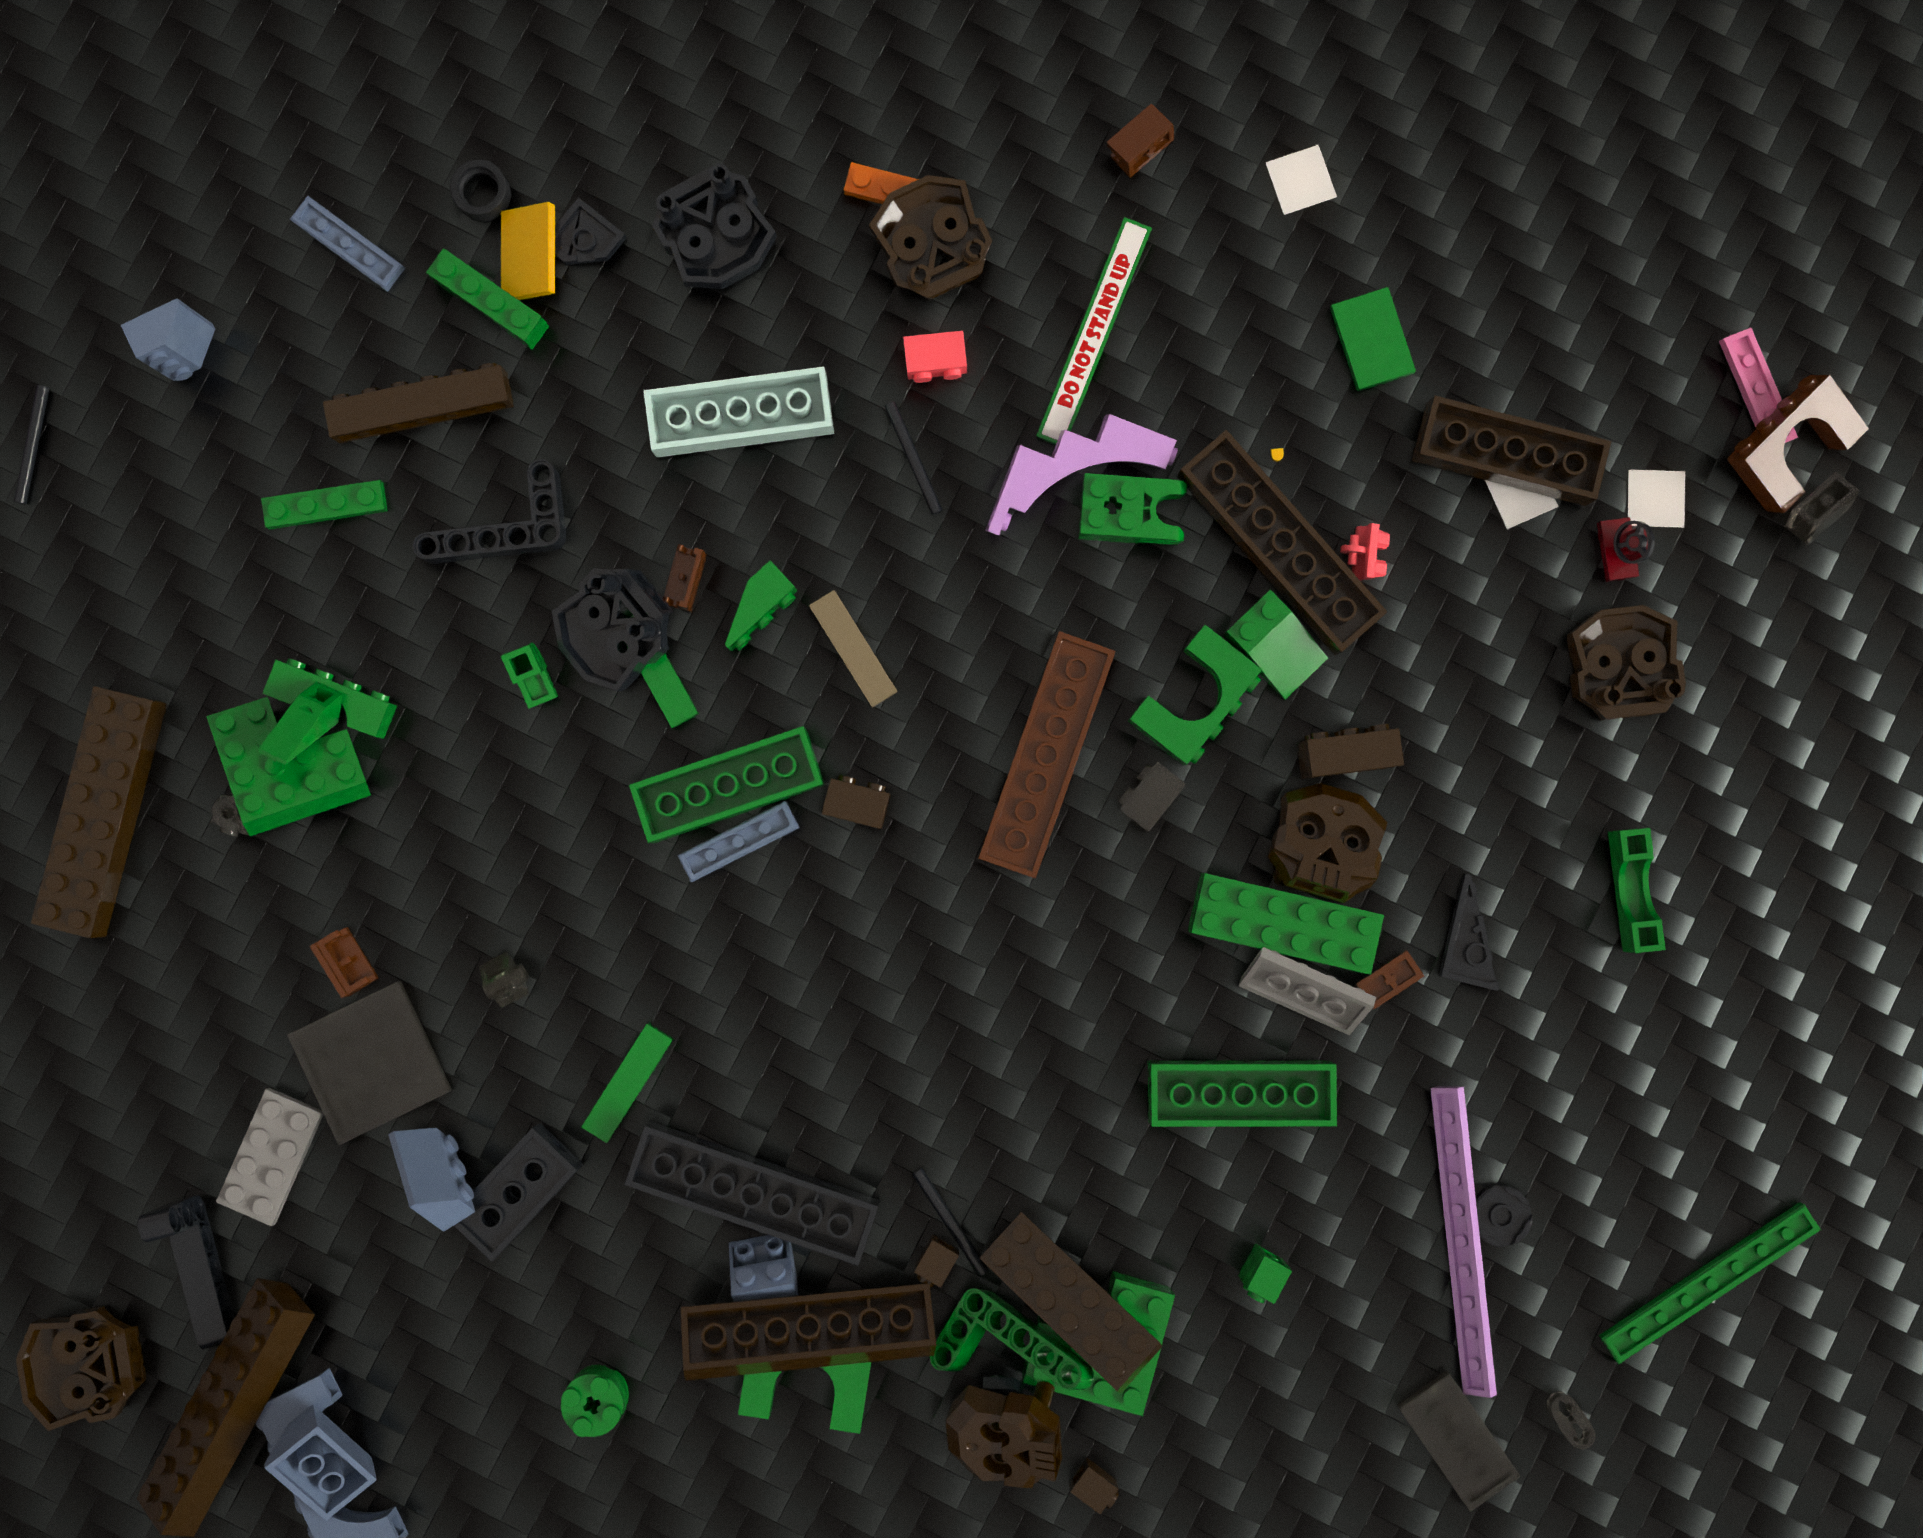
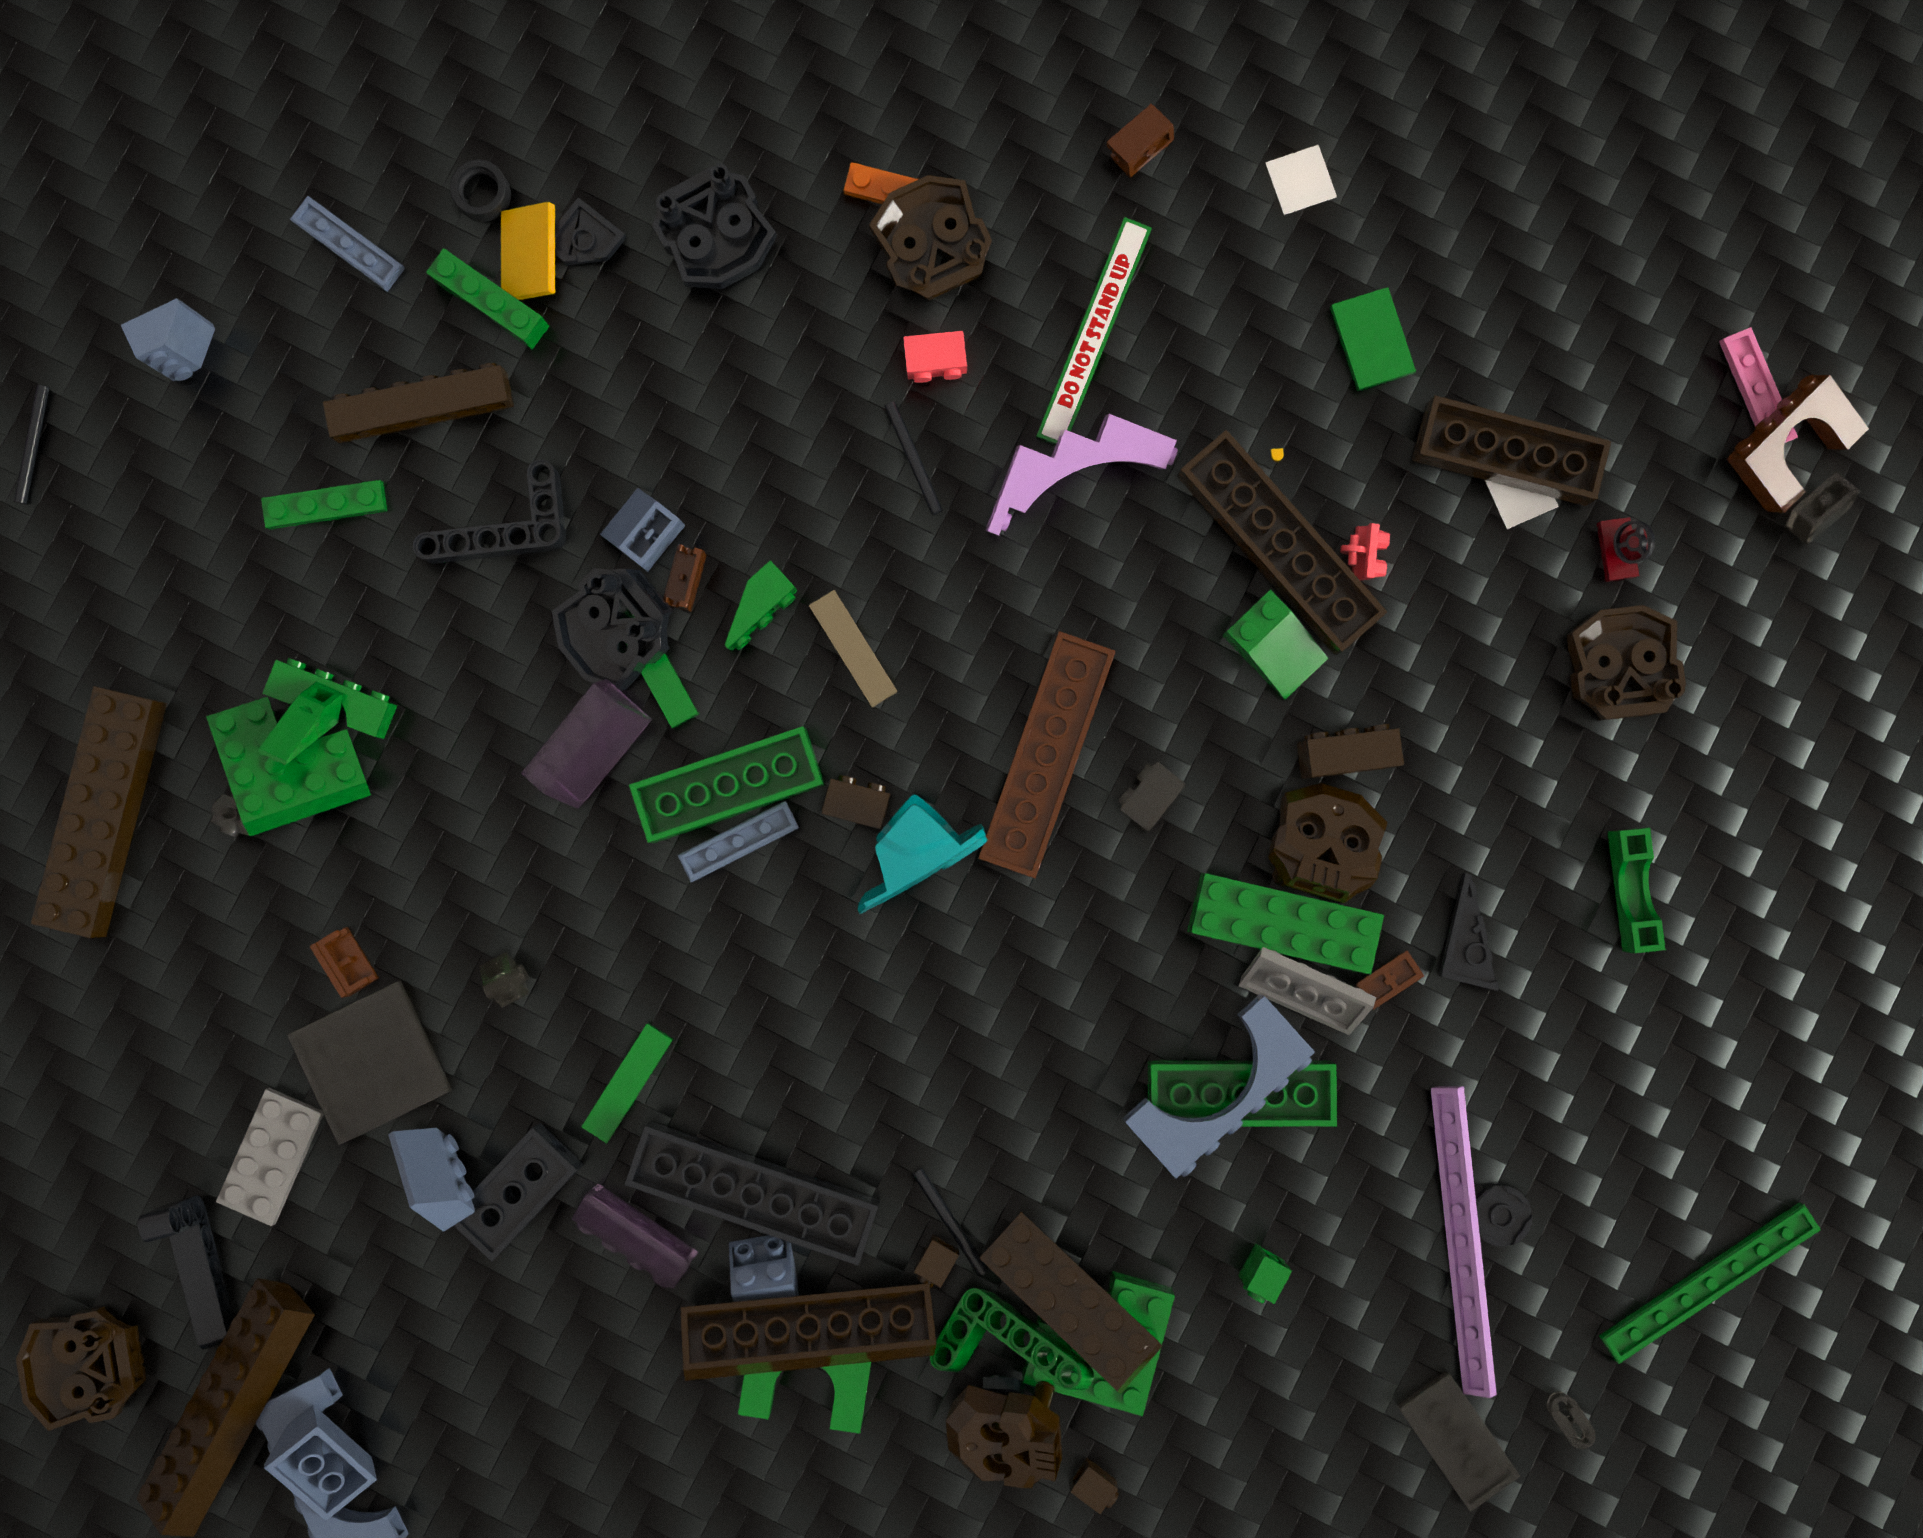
(529, 671): green brick -> none
(586, 744): none -> clear purple slope
(588, 1417): green brick -> none
(634, 1236): none -> clear purple slope
(643, 529): none -> sand blue slope
(738, 412): light aqua brick -> none
(915, 847): none -> teal piece
(1137, 504): green brick -> none
(1233, 677): green arch -> none
(1276, 1055): none -> sand blue arch
(1656, 497): white sticker -> none

